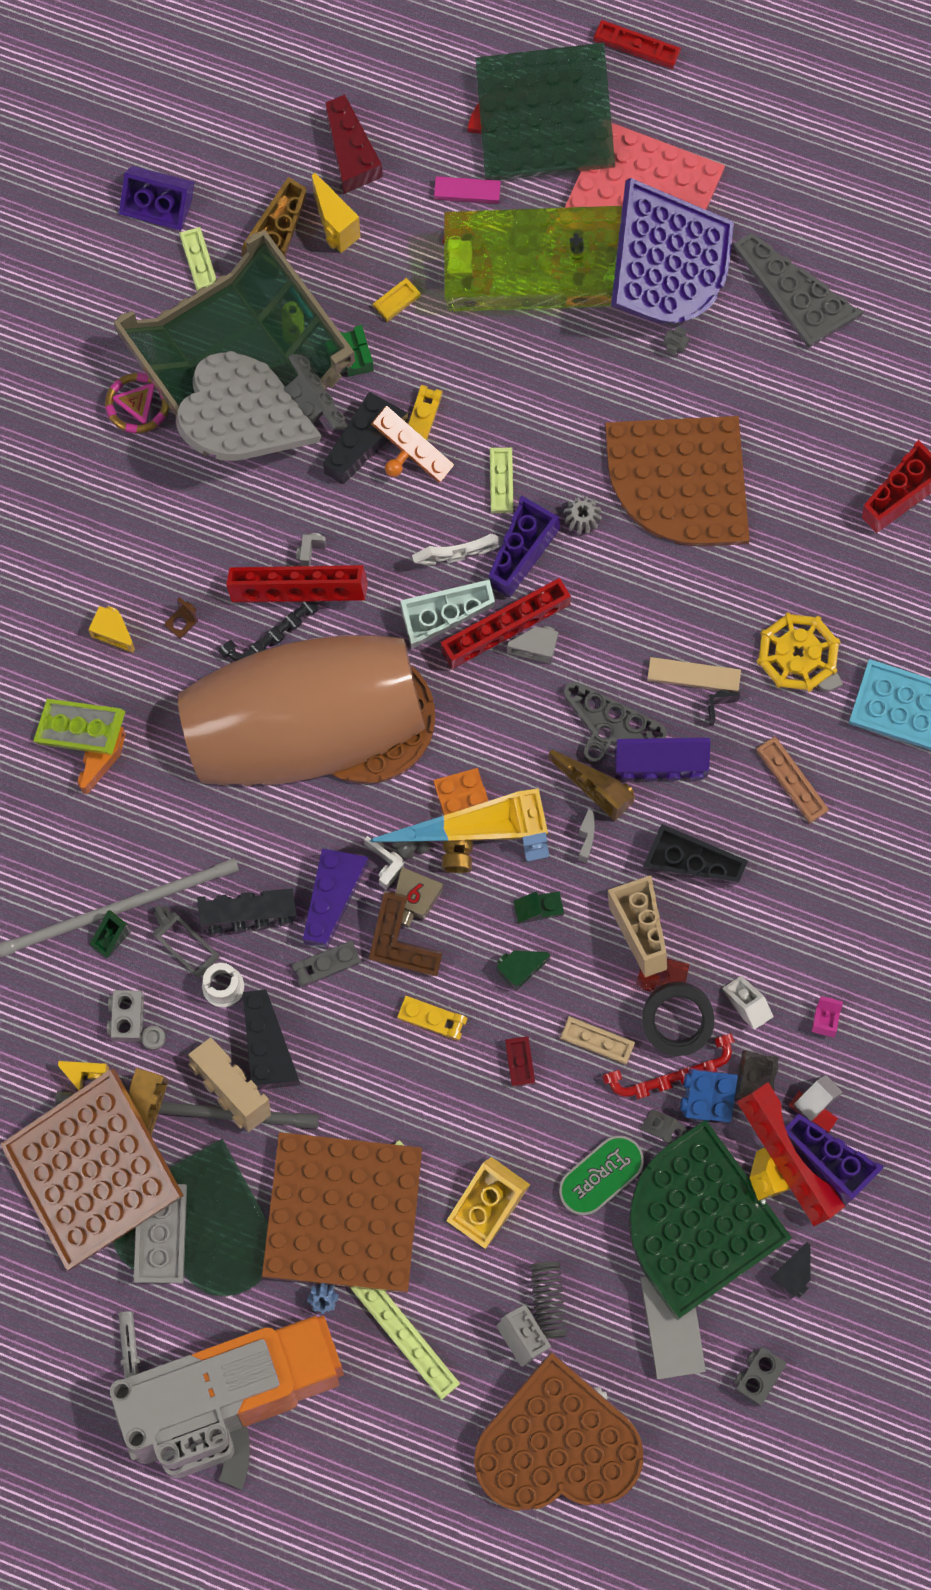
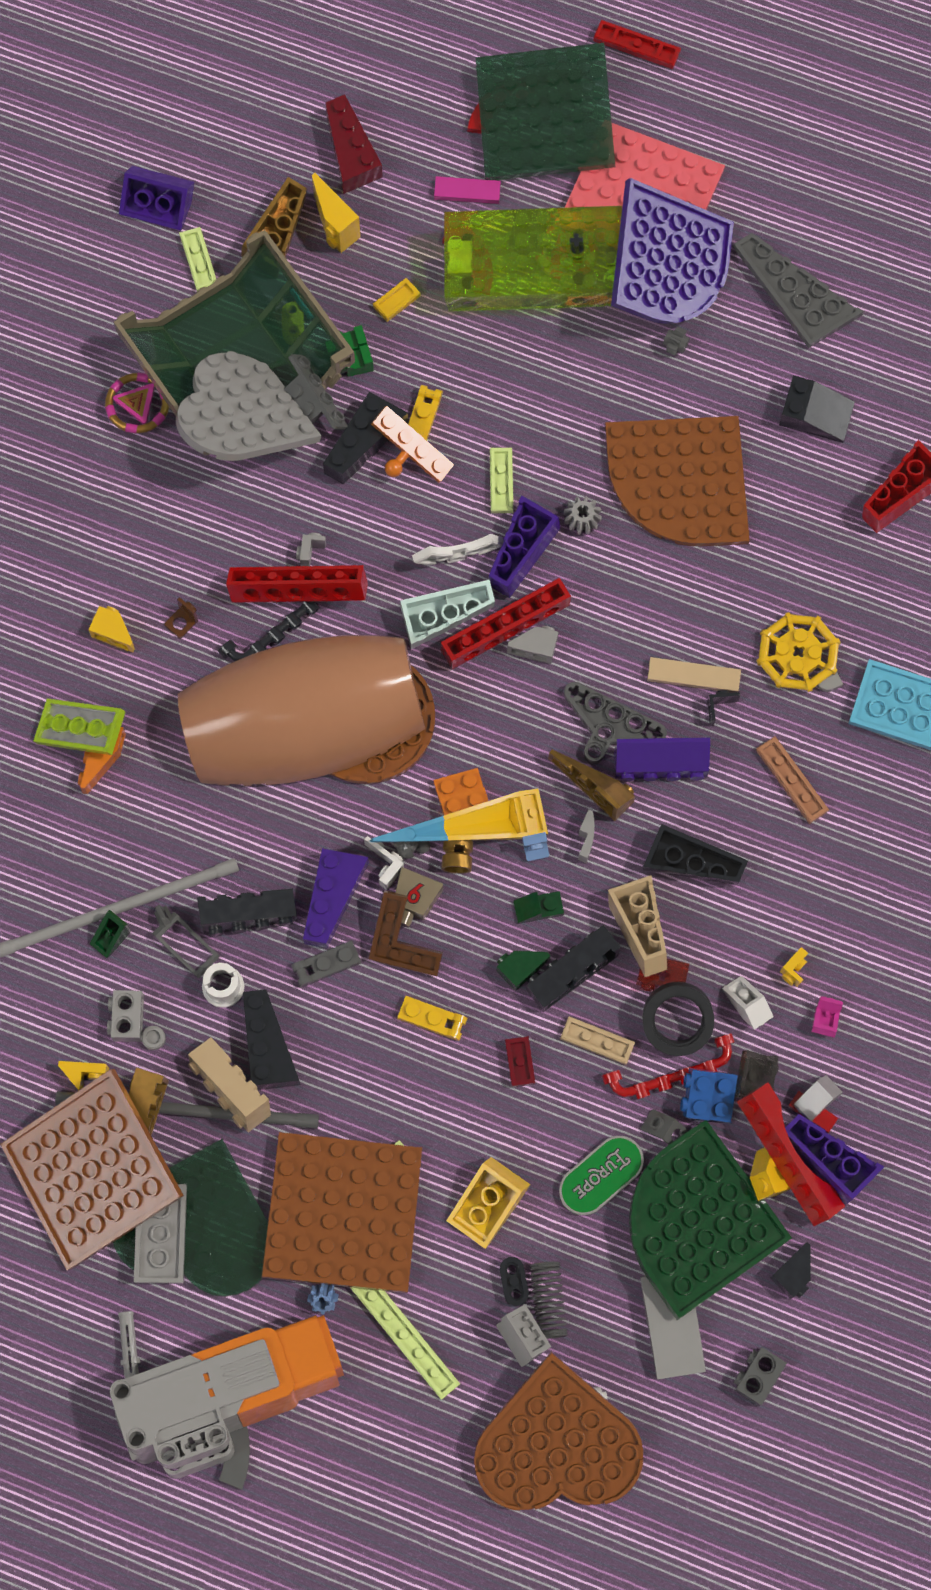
(514, 1282): none -> black plate
(573, 968): none -> black wedge
(796, 962): none -> yellow bracket
(816, 410): none -> slope

